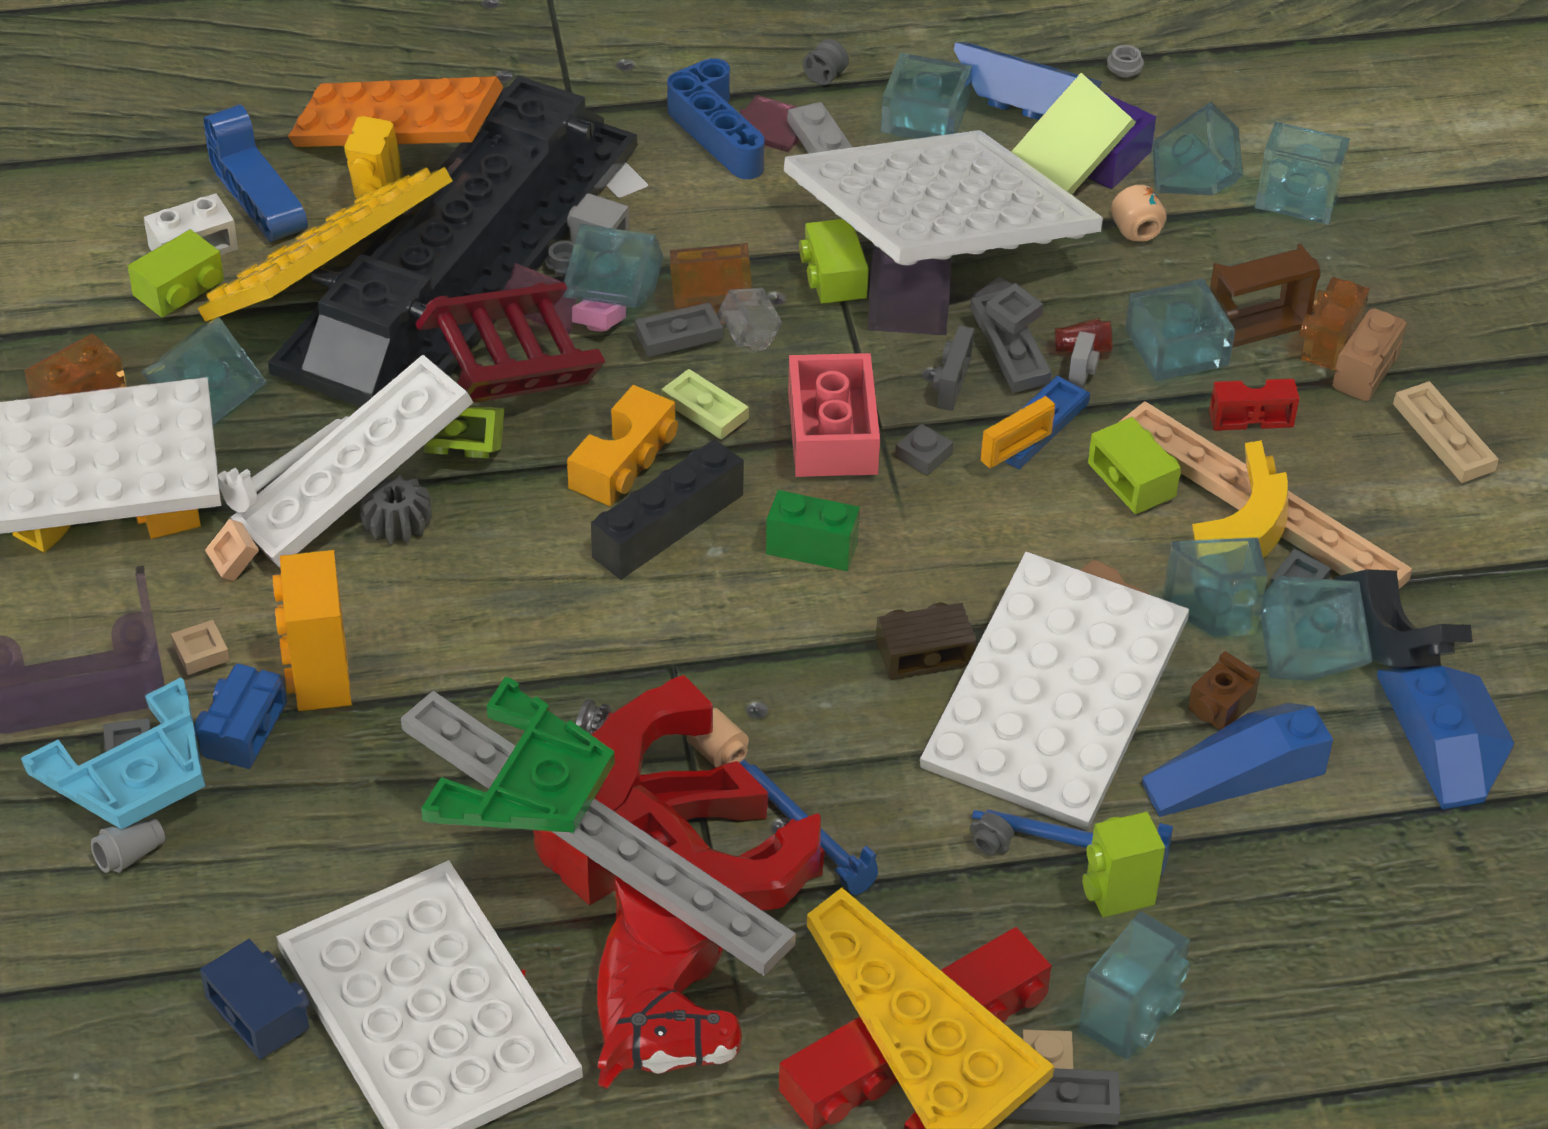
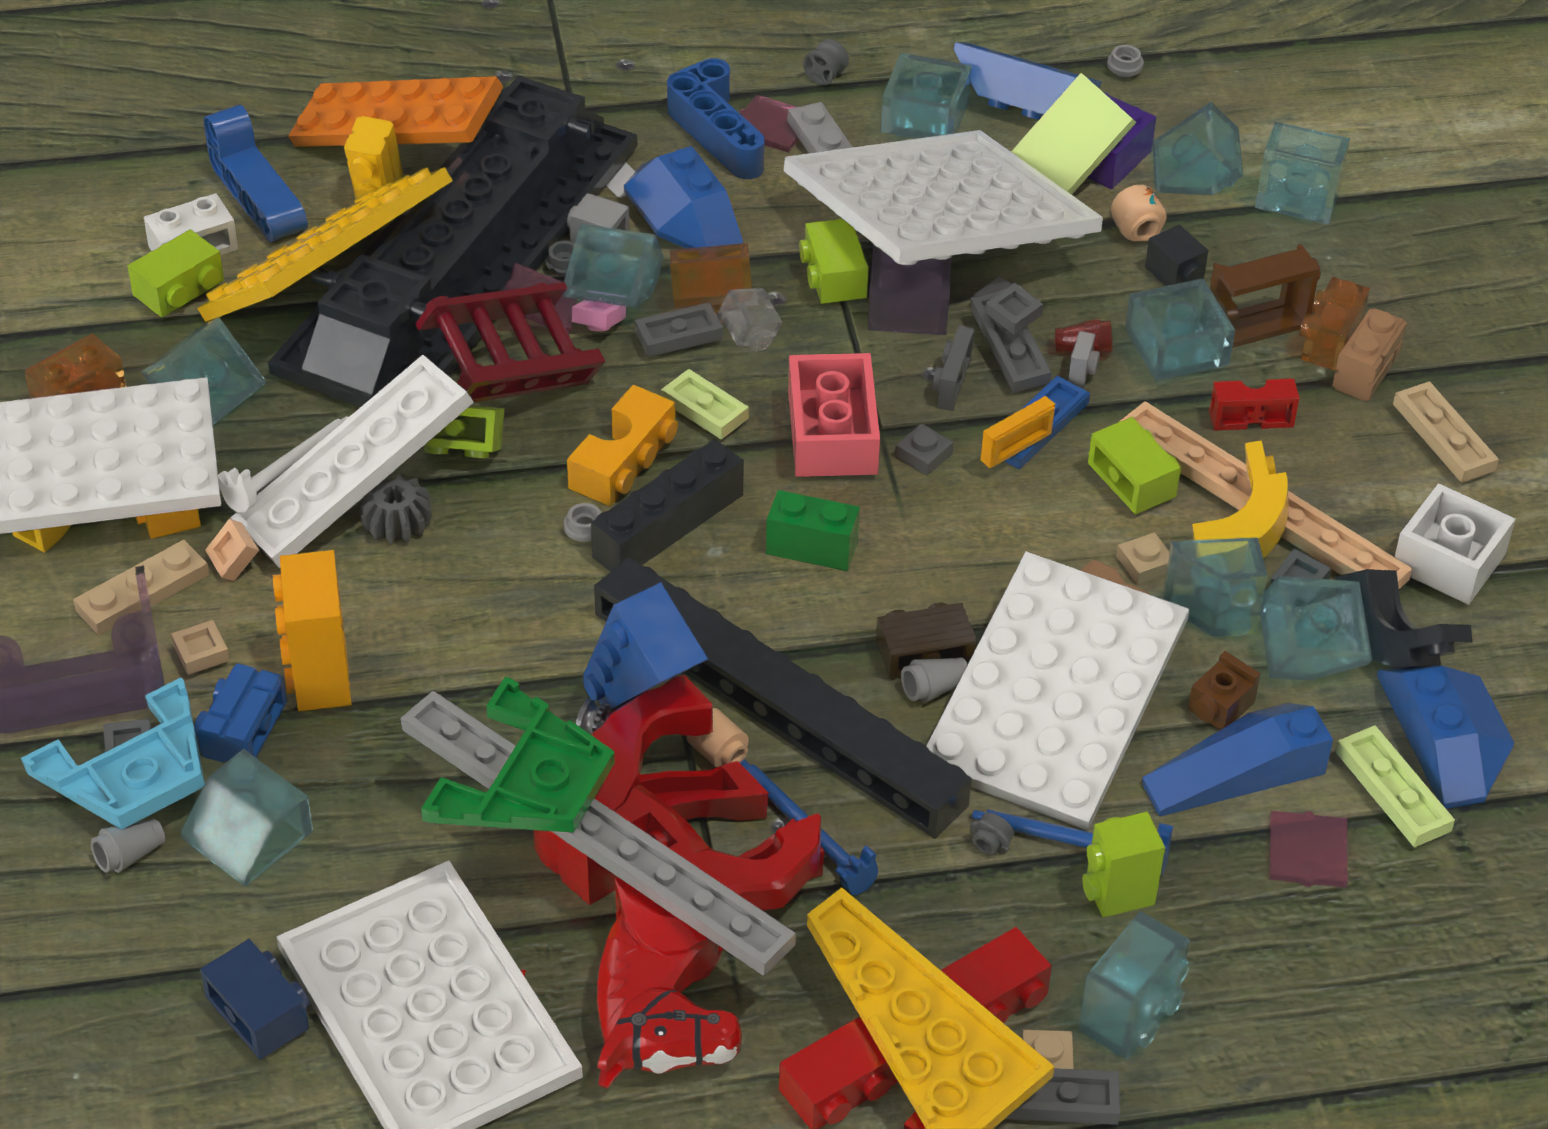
(165, 574): none -> tan plate
(247, 818): none -> clear light blue slope
(578, 521): none -> light grey plate
(640, 648): none -> blue wedge
(683, 201): none -> blue wedge
(806, 710): none -> black brick
(931, 677): none -> light grey cone
(1144, 558): none -> tan plate
(1176, 256): none -> black brick
(1308, 849): none -> clear pink piece
(1395, 786): none -> yellowish green plate
(1454, 543): none -> white brick

